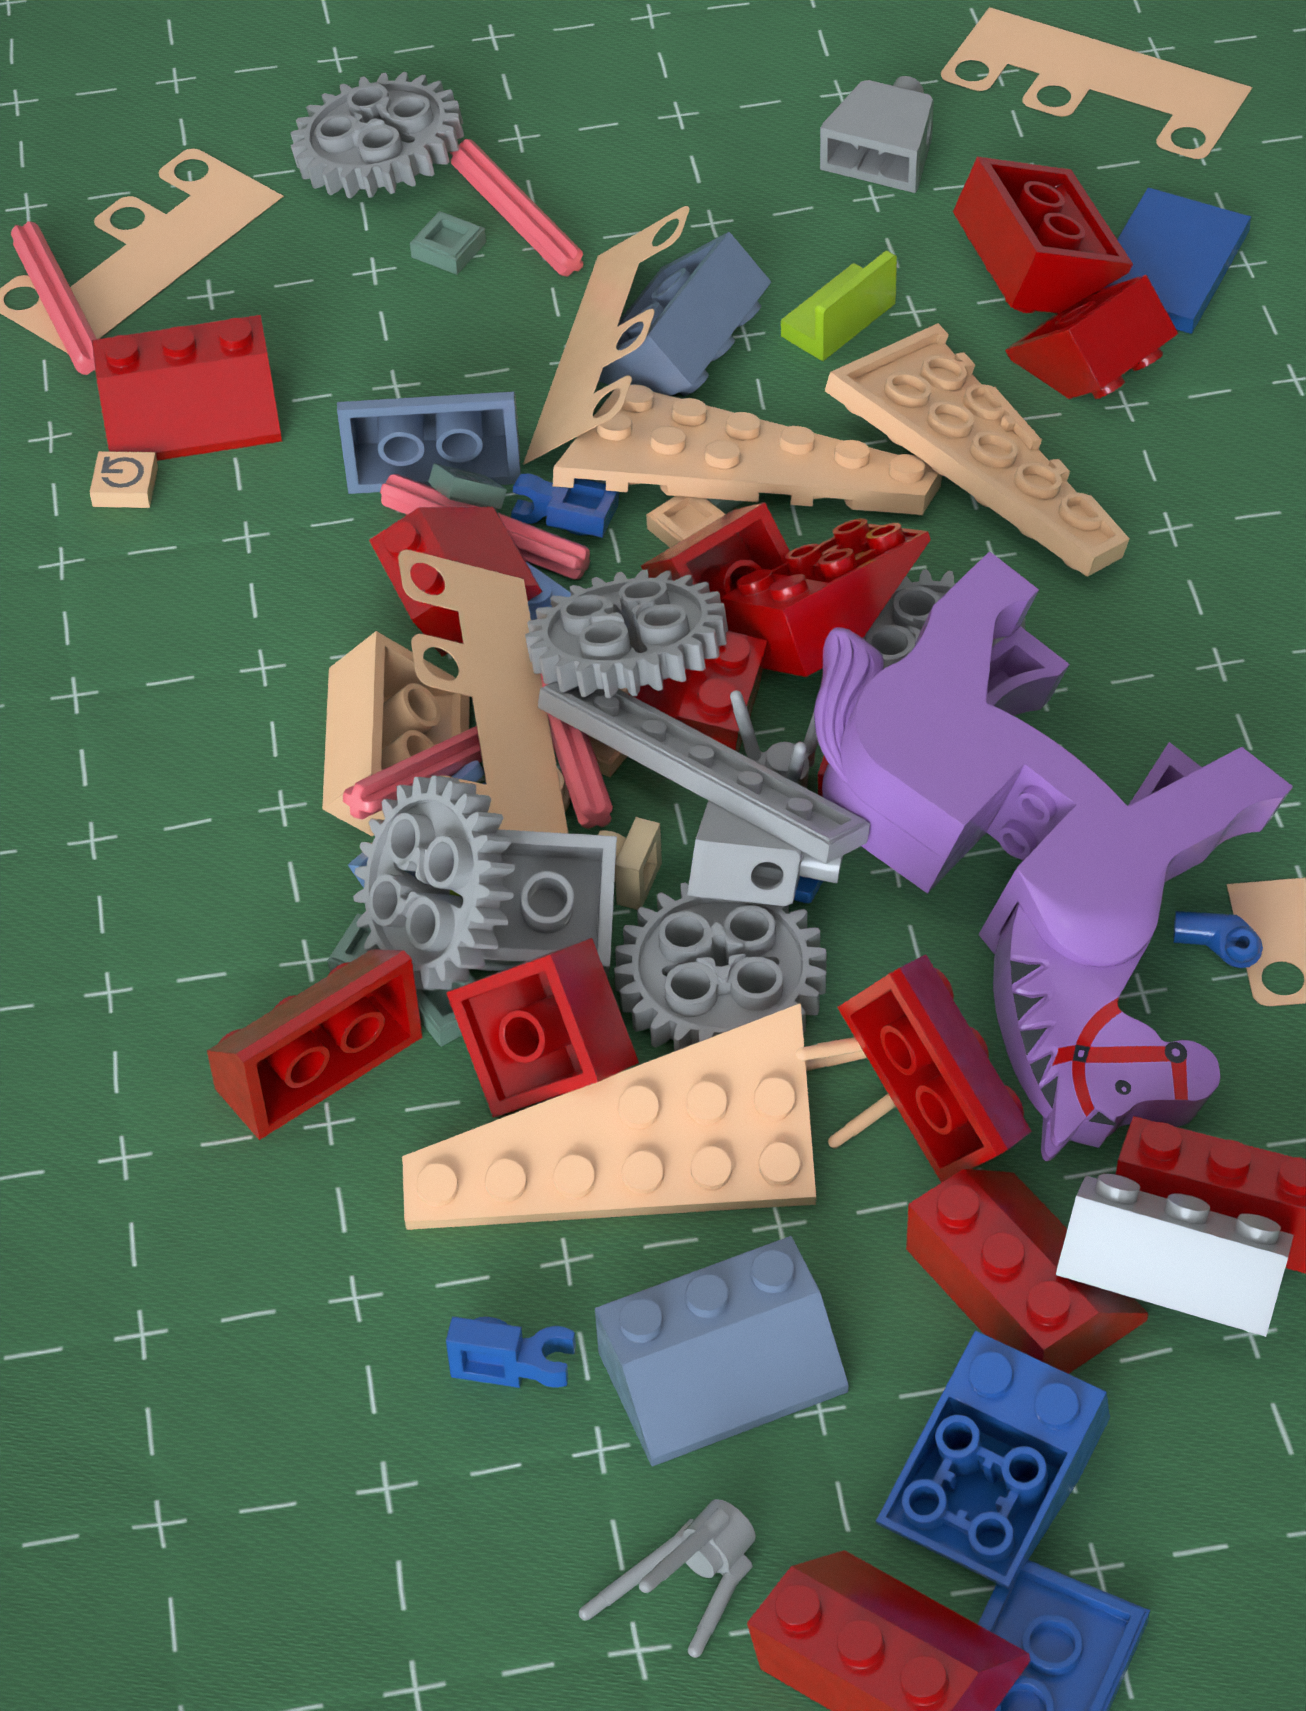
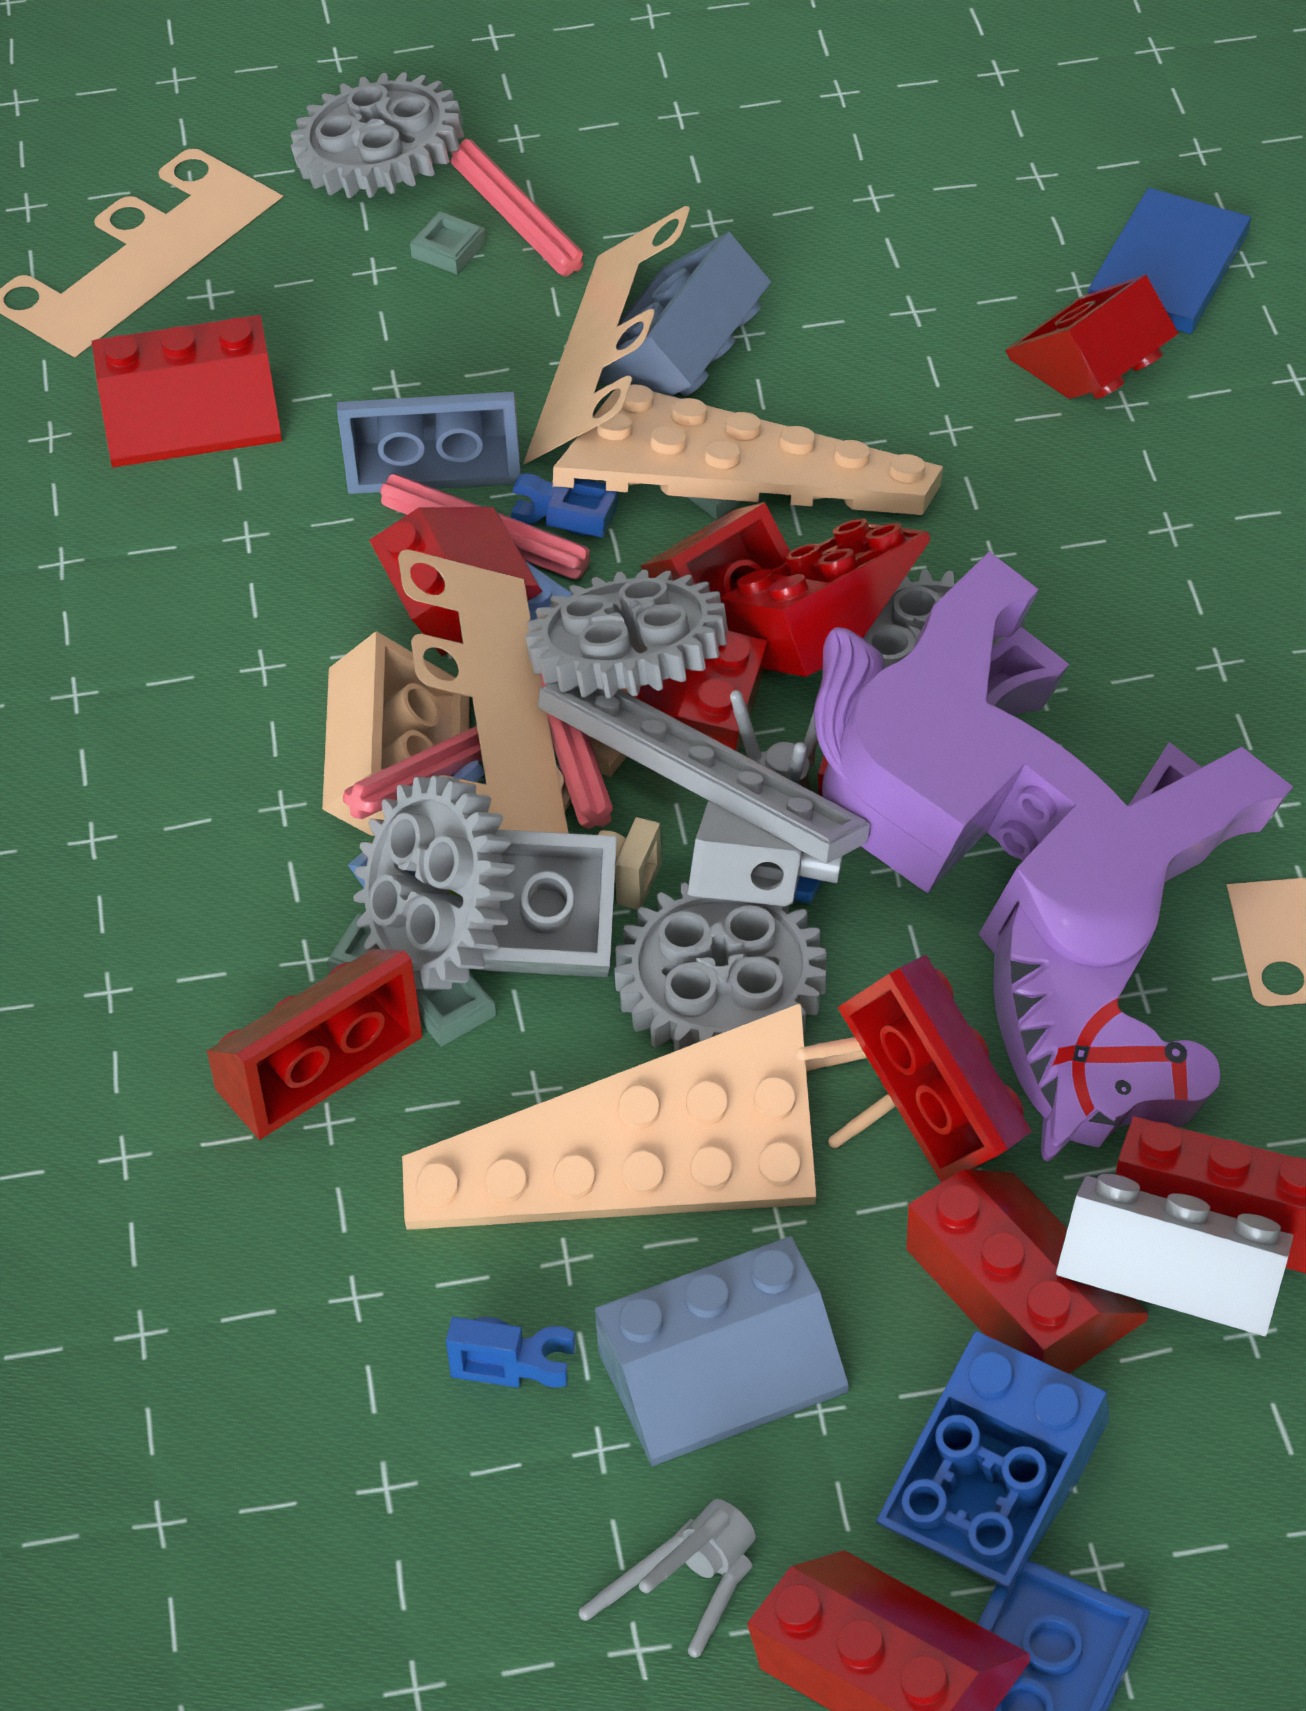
(55, 295): coral axle -> none
(124, 479): light nougat tile -> none
(467, 486): sand green tile -> none
(543, 1028): red slope -> none
(681, 518): light nougat tile -> none
(842, 307): lime panel -> none
(880, 134): light grey torso -> none
(978, 441): light nougat wing -> none
(1038, 234): red slope -> none
(1087, 64): light nougat piece -> none
(1223, 933): blue arm -> none

